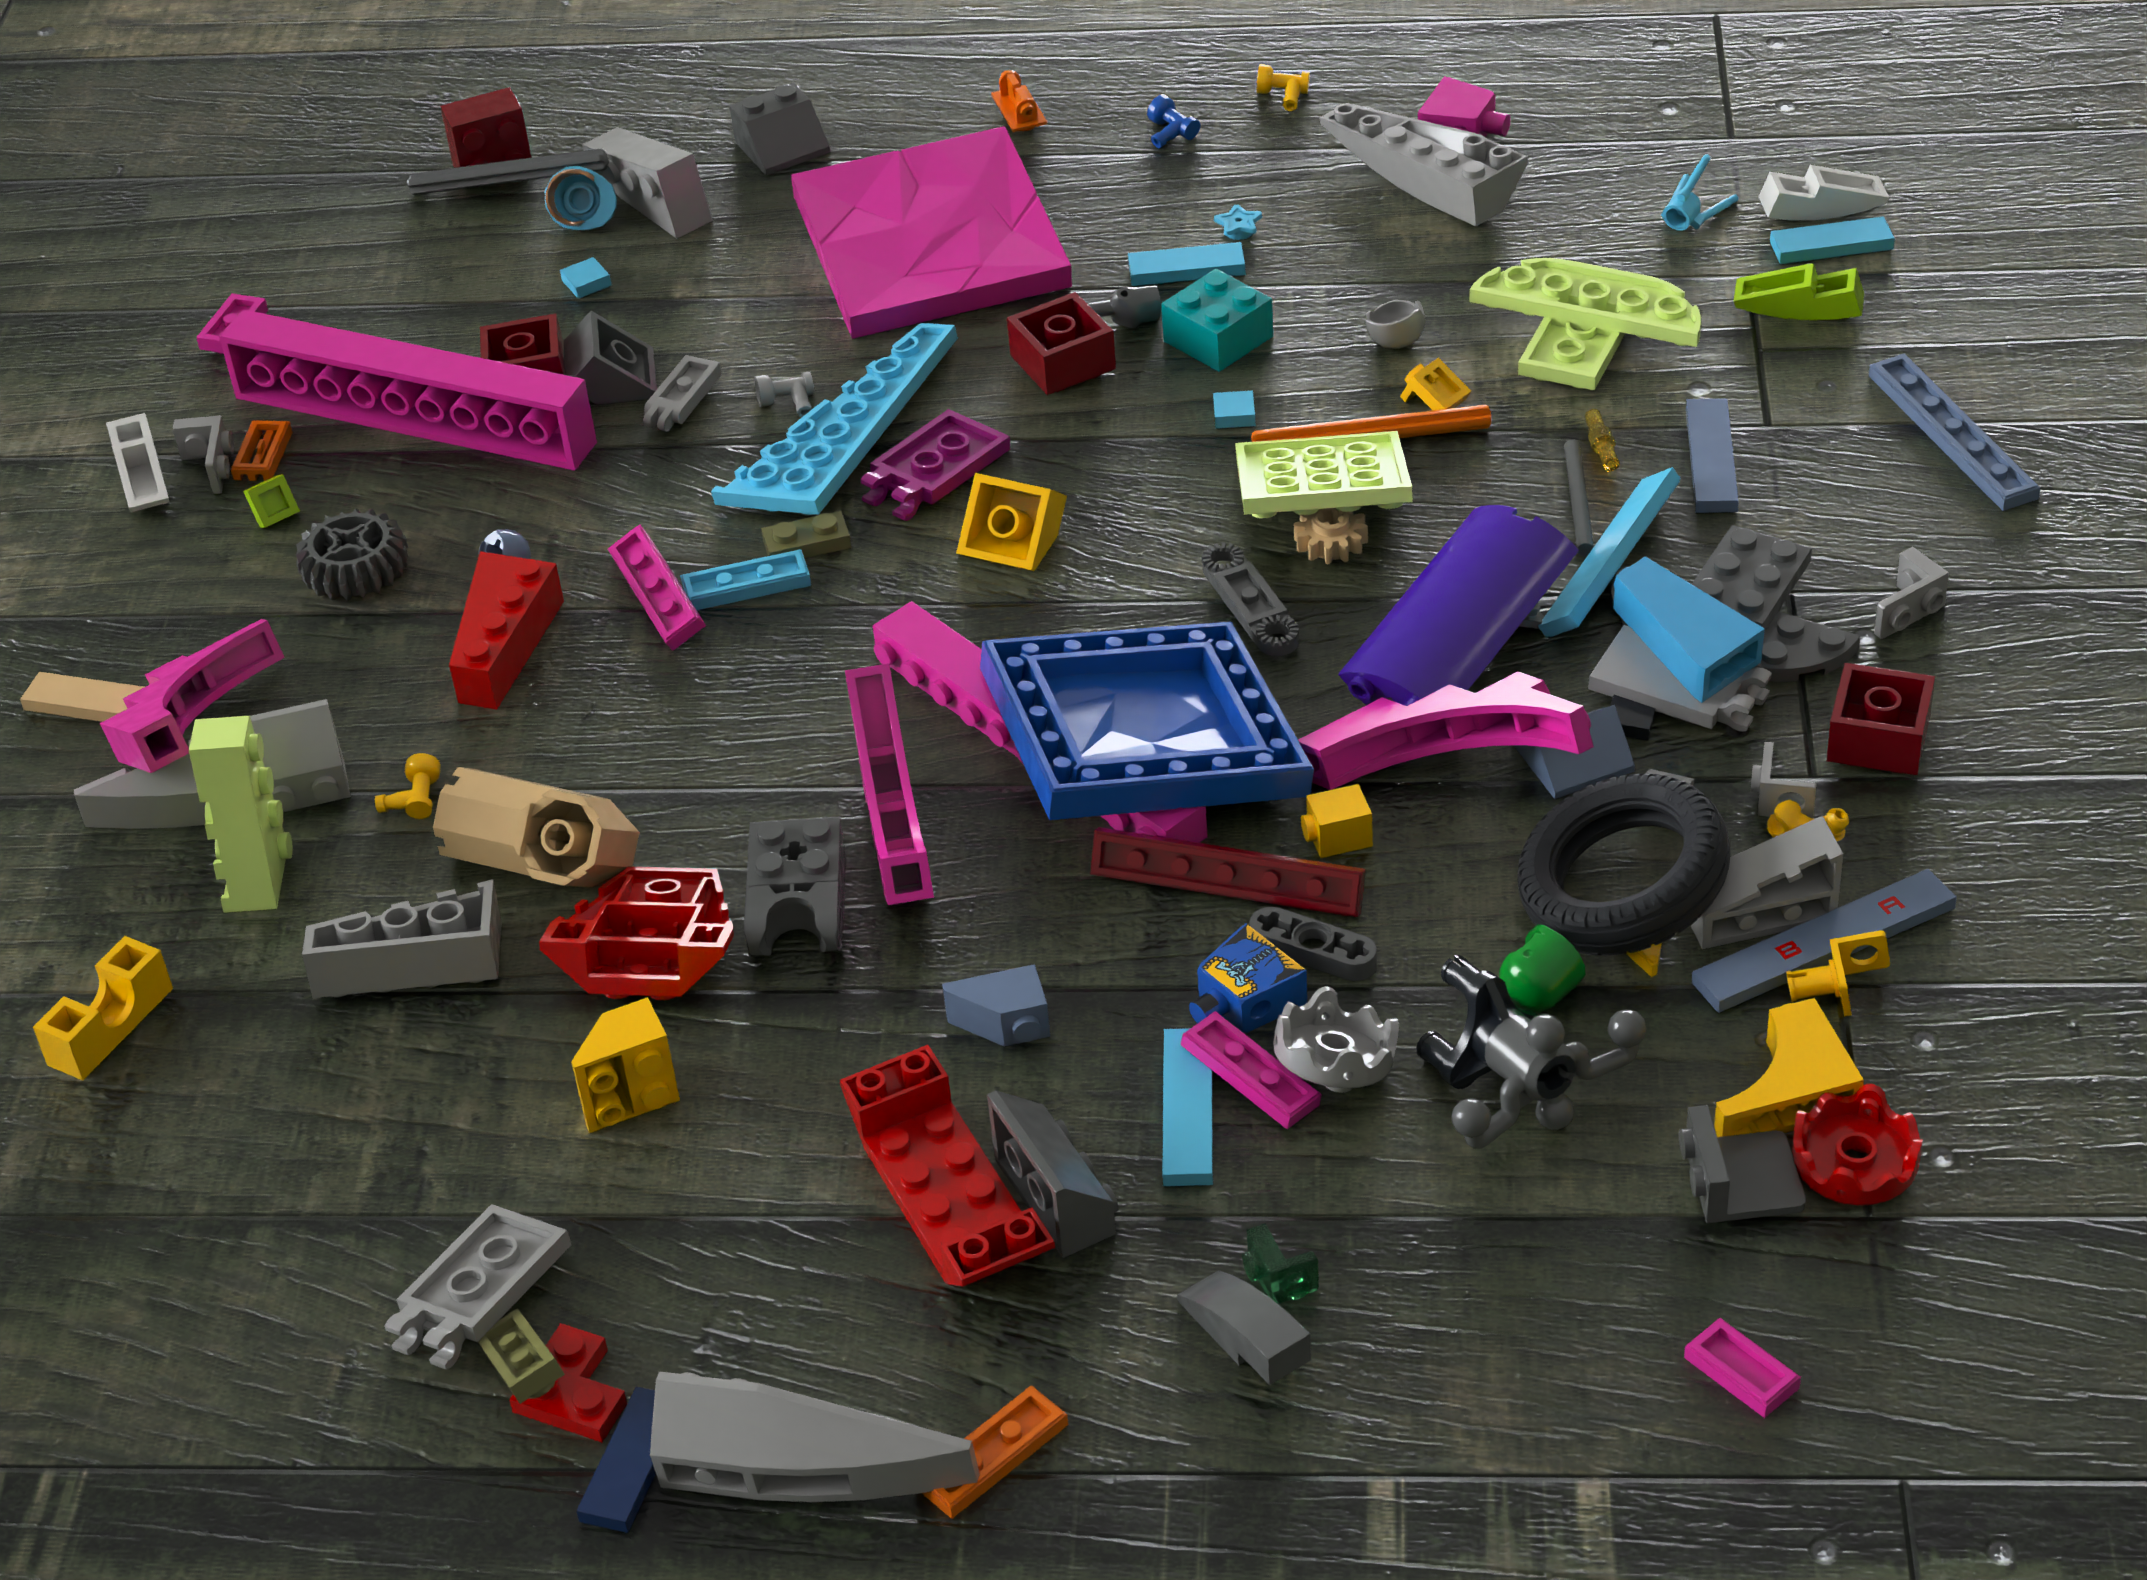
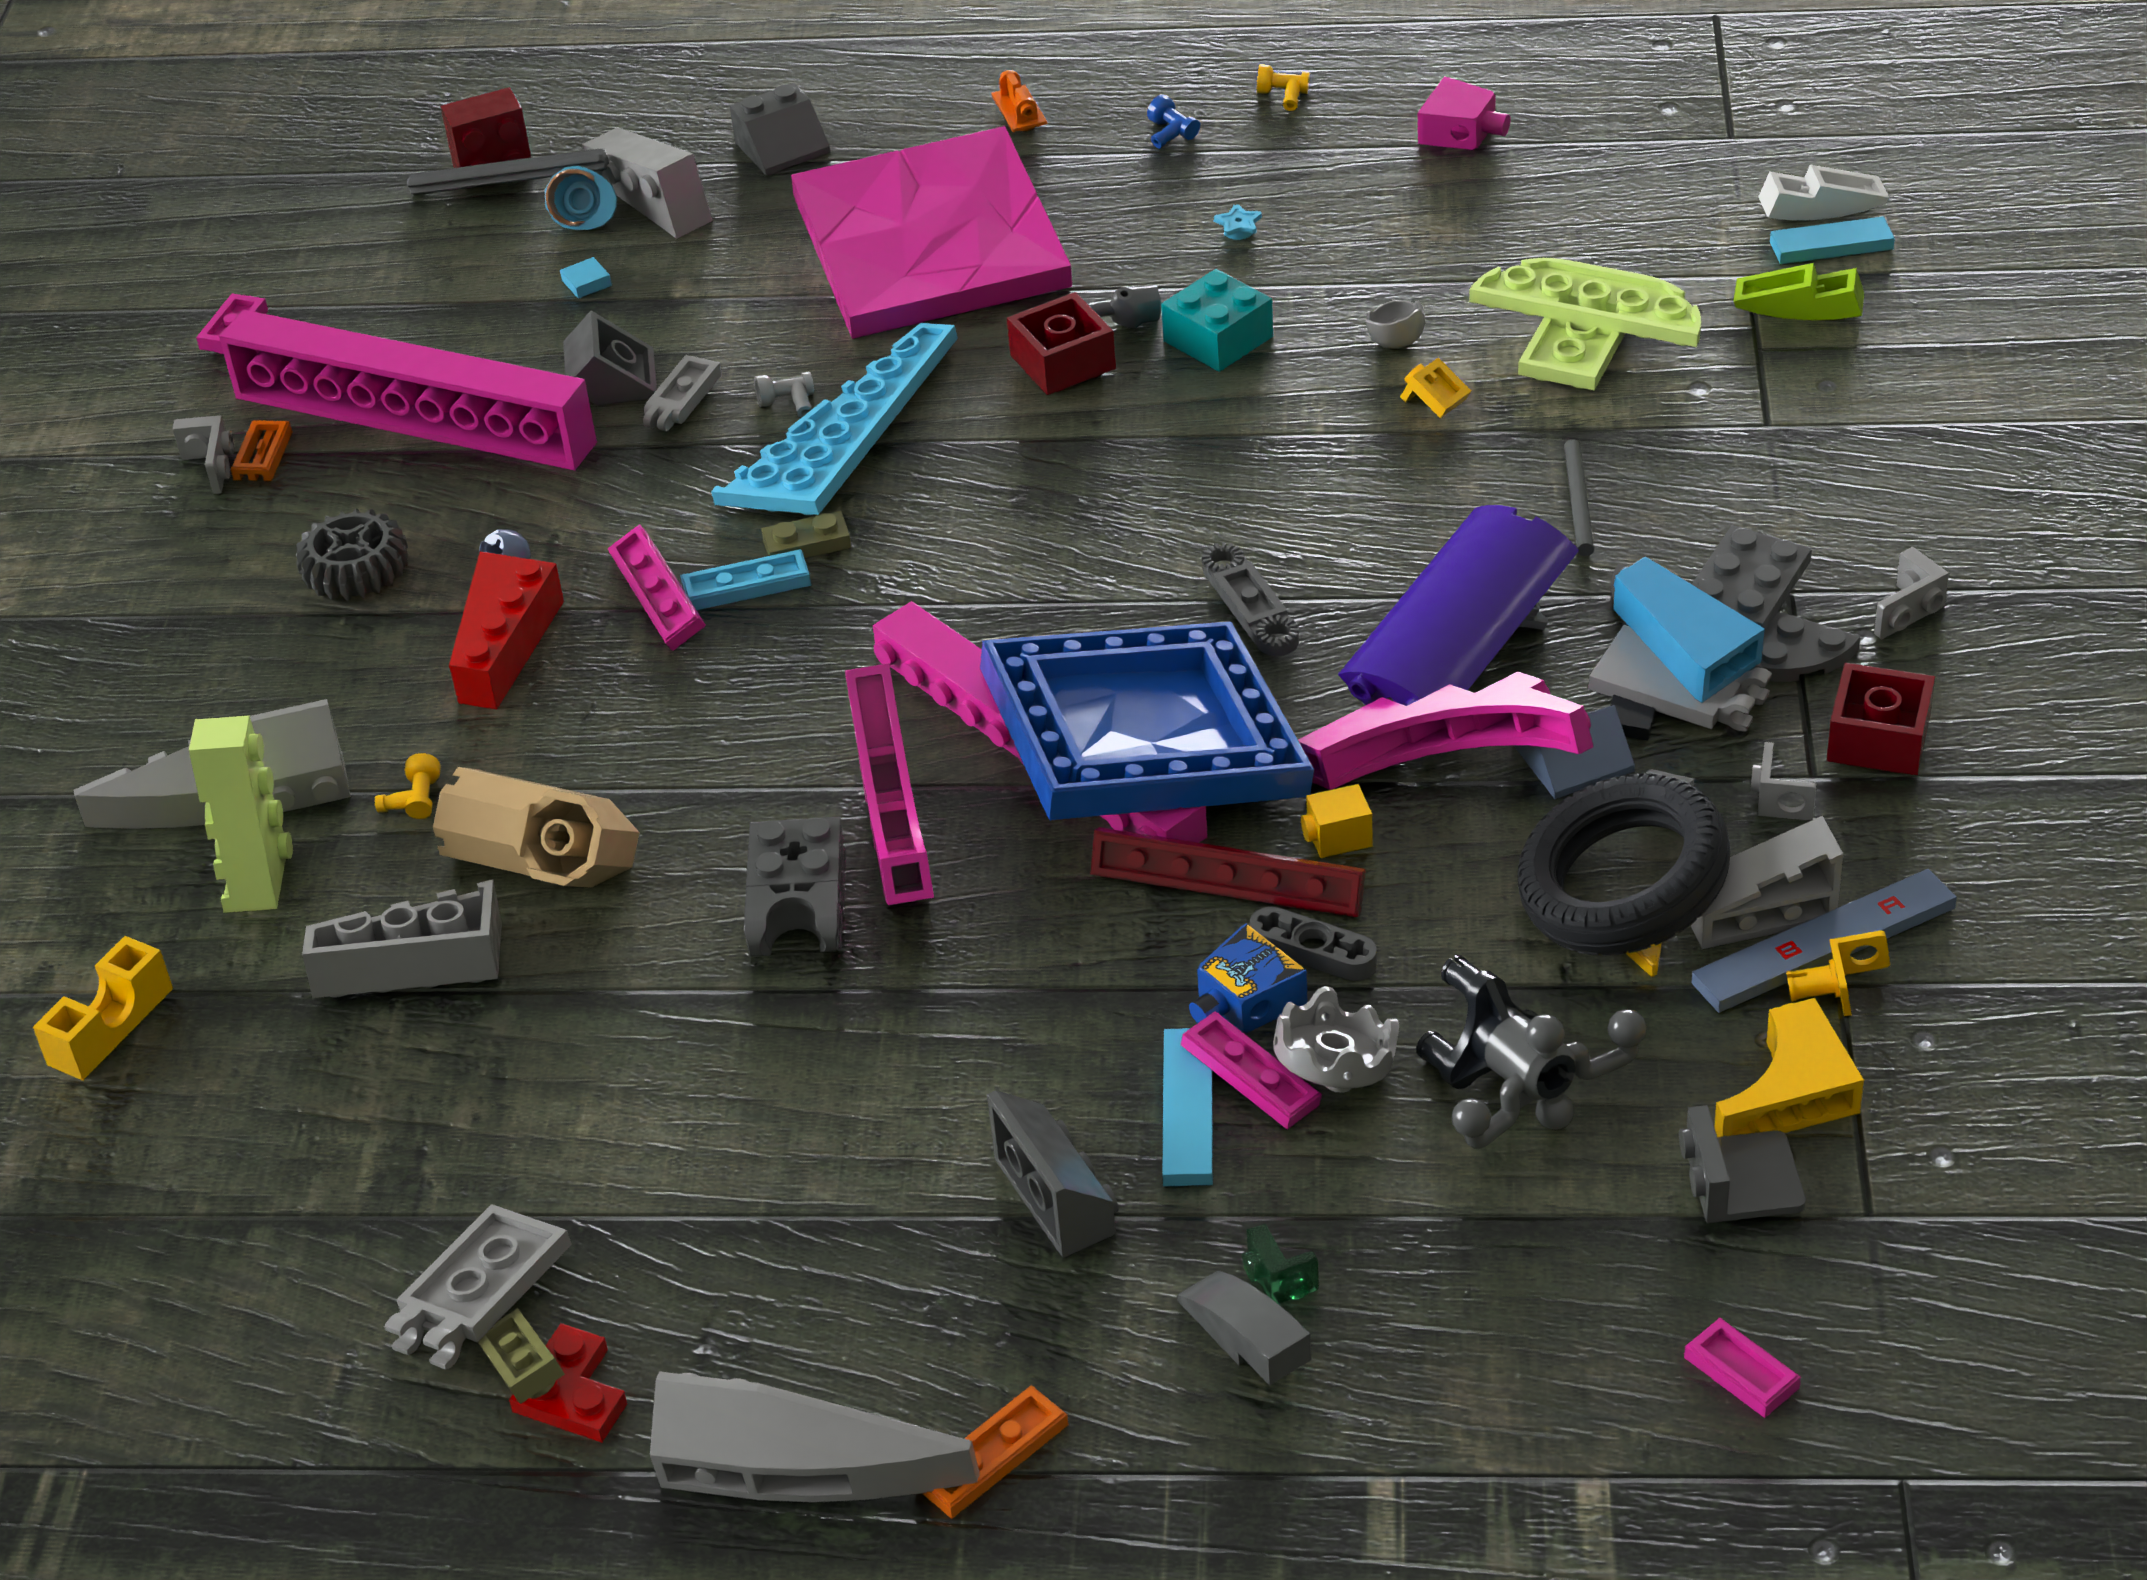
(76, 696): tan tile -> none
(137, 462): white slope -> none
(156, 716): dark pink arch -> none
(271, 501): lime tile -> none
(525, 343): dark red brick -> none
(623, 1470): dark blue tile -> none
(624, 1066): yellow slope -> none
(644, 933): red wedge -> none
(933, 462): magenta tile -> none
(939, 1170): red slope -> none
(999, 1006): sand blue slope -> none
(1010, 522): yellow slope -> none
(1185, 263): medium azure tile -> none
(1234, 409): medium azure tile -> none
(1323, 474): yellowish green plate -> none
(1331, 534): tan gear -> none
(1406, 424): orange axle -> none
(1431, 161): light grey wedge -> none
(1542, 970): green helmet -> none
(1601, 440): clear yellow bar -> none
(1609, 553): medium azure tile -> none
(1685, 206): medium azure plant -> none
(1711, 456): sand blue tile -> none
(1789, 816): yellow piece -> none
(1860, 1124): red plate -> none
(1954, 432): sand blue tile -> none

